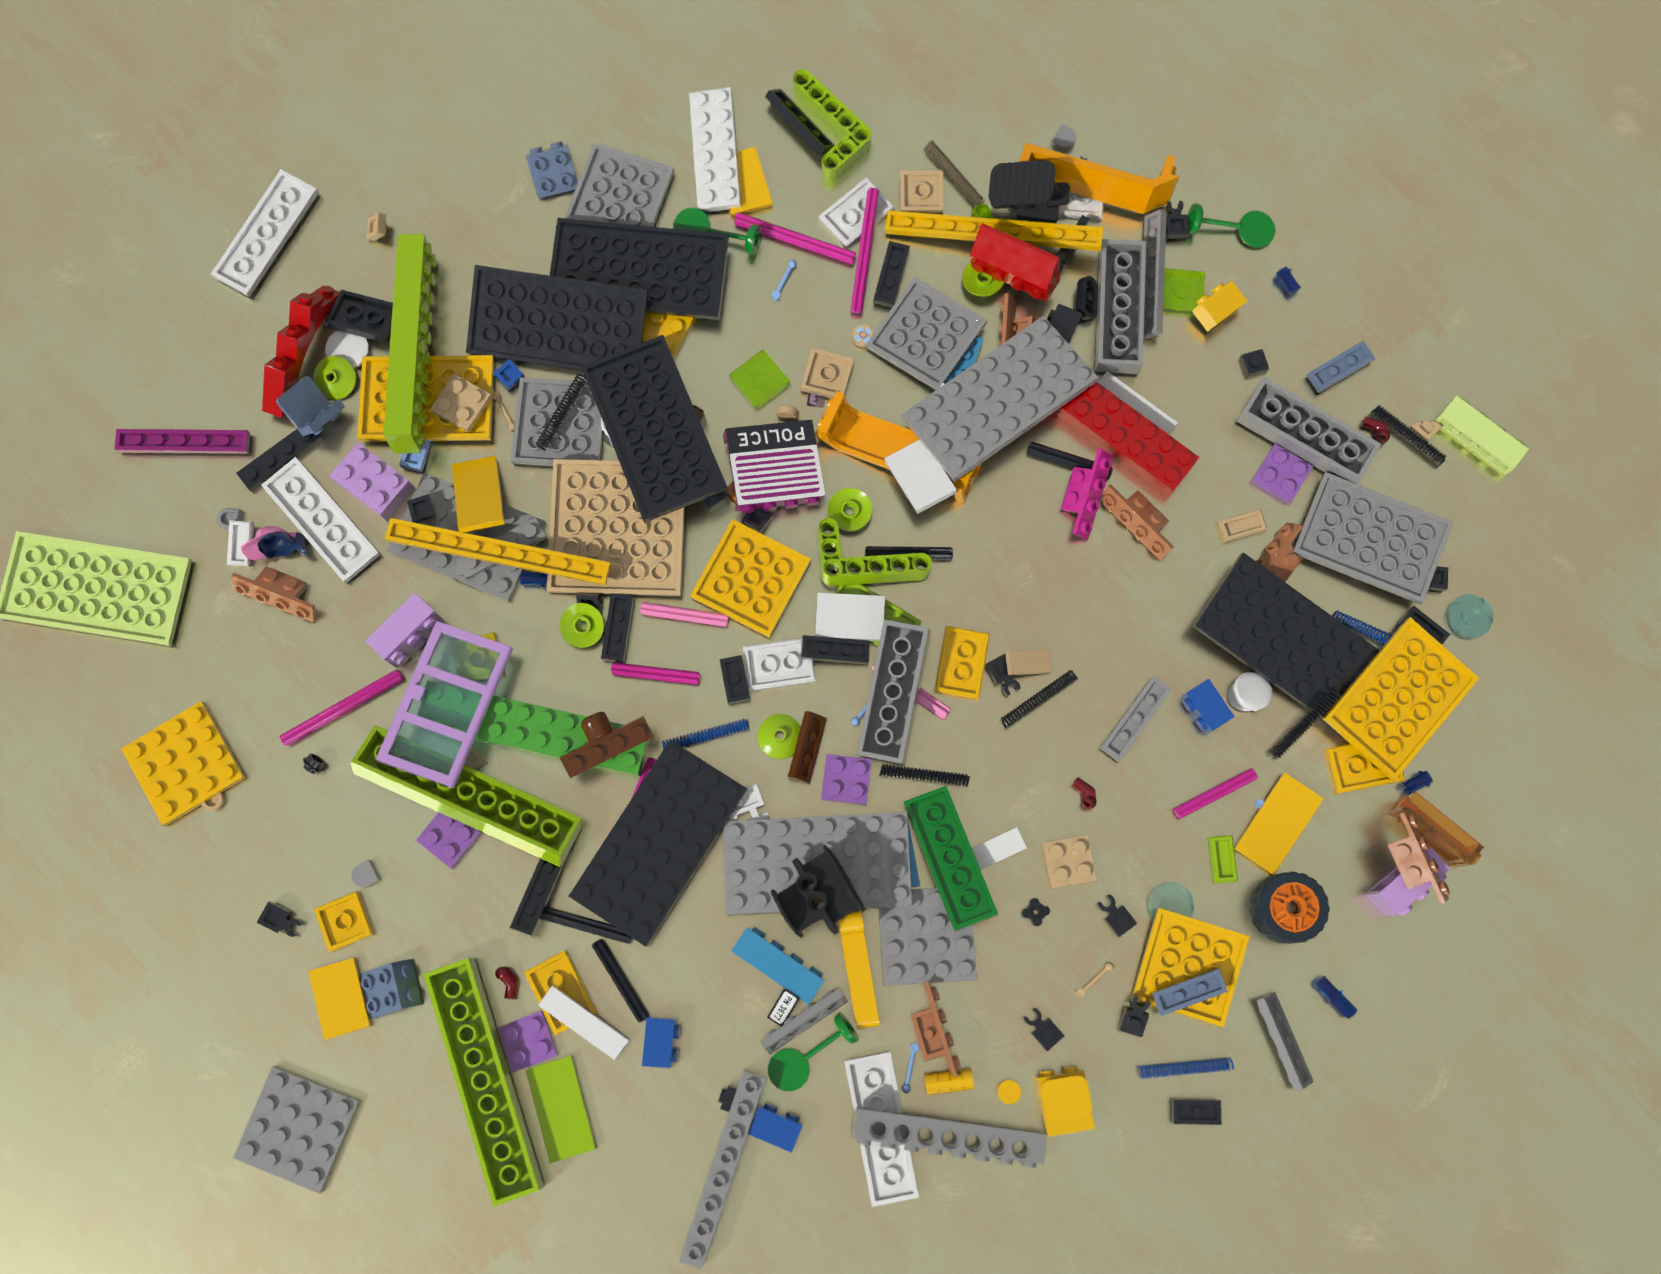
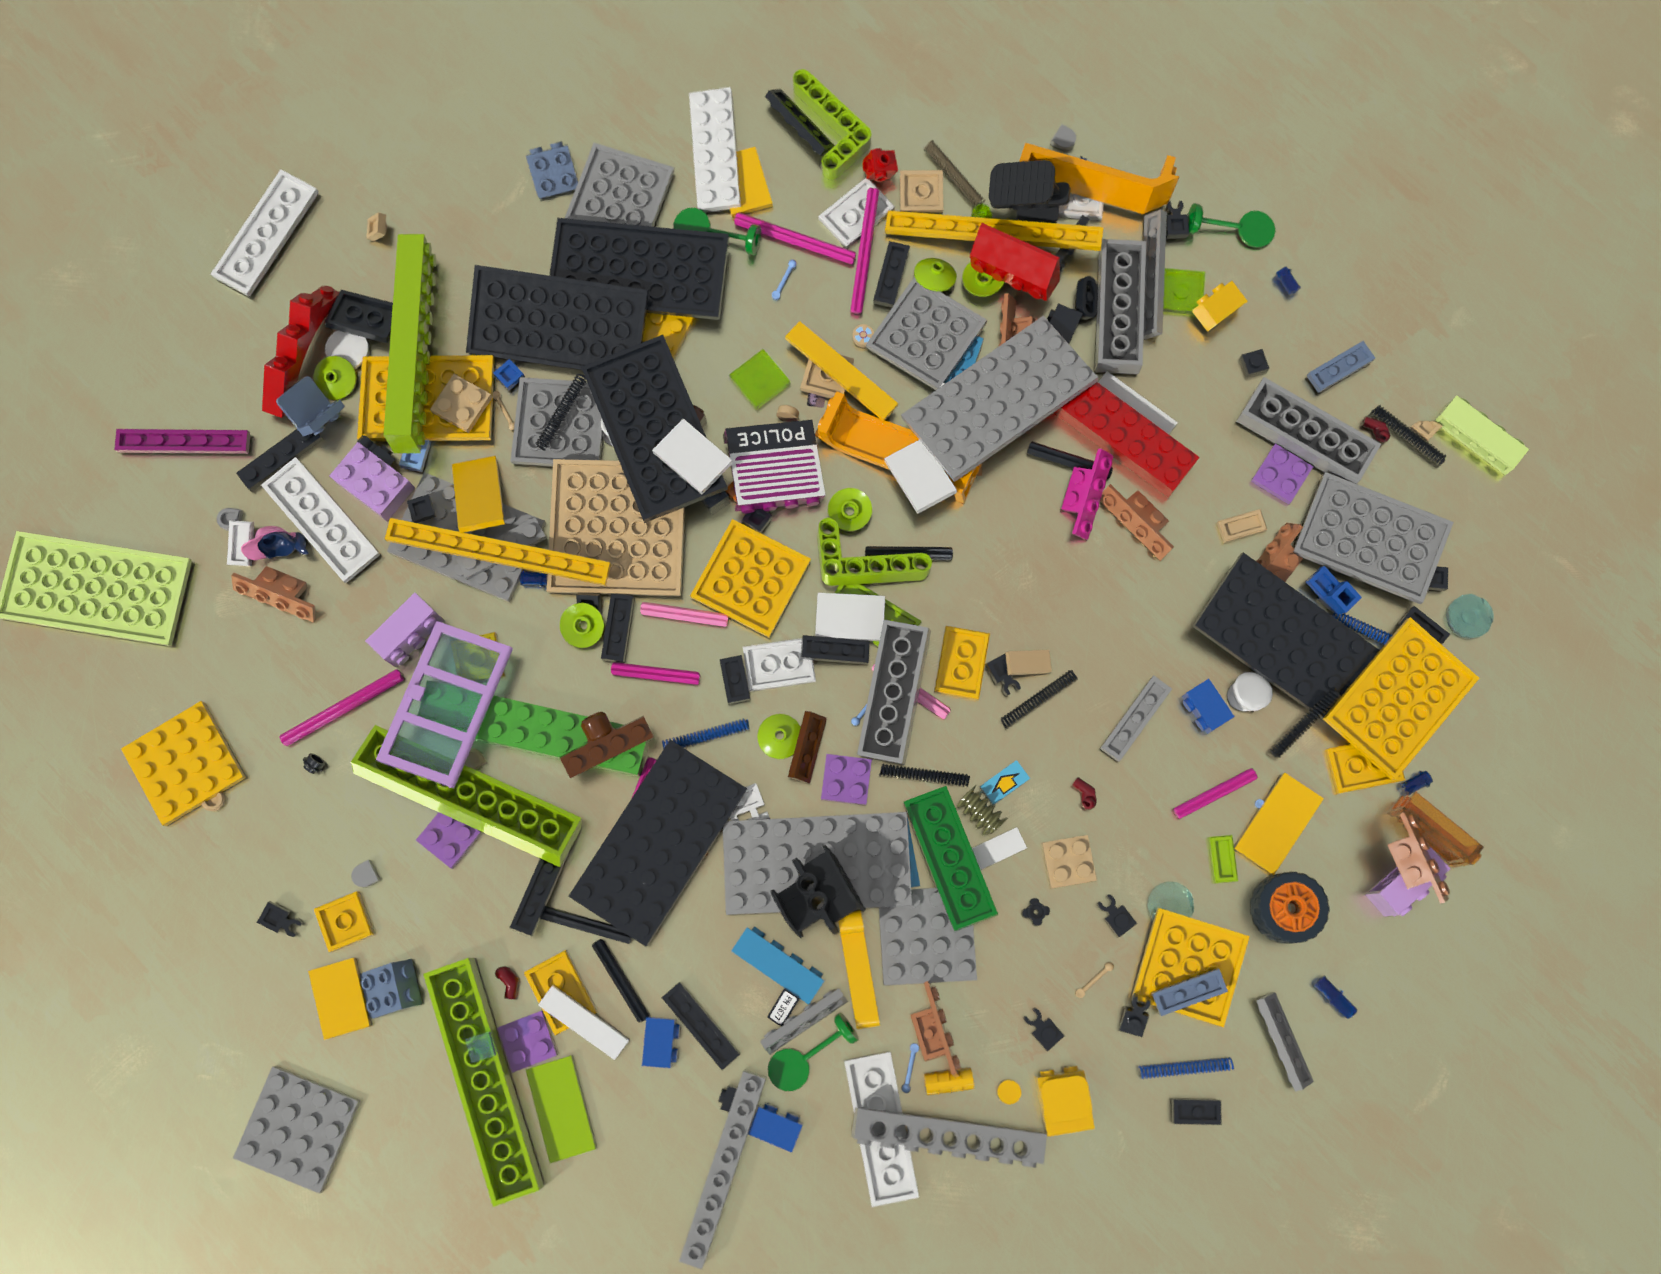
(381, 452): none -> black plate
(480, 1047): none -> clear light blue plate
(692, 456): none -> white tile
(700, 1026): none -> black plate
(841, 371): none -> yellow tile
(880, 164): none -> red brick
(935, 274): none -> lime dish
(981, 811): none -> olive piece
(1004, 782): none -> medium azure tile
(1332, 594): none -> blue brick

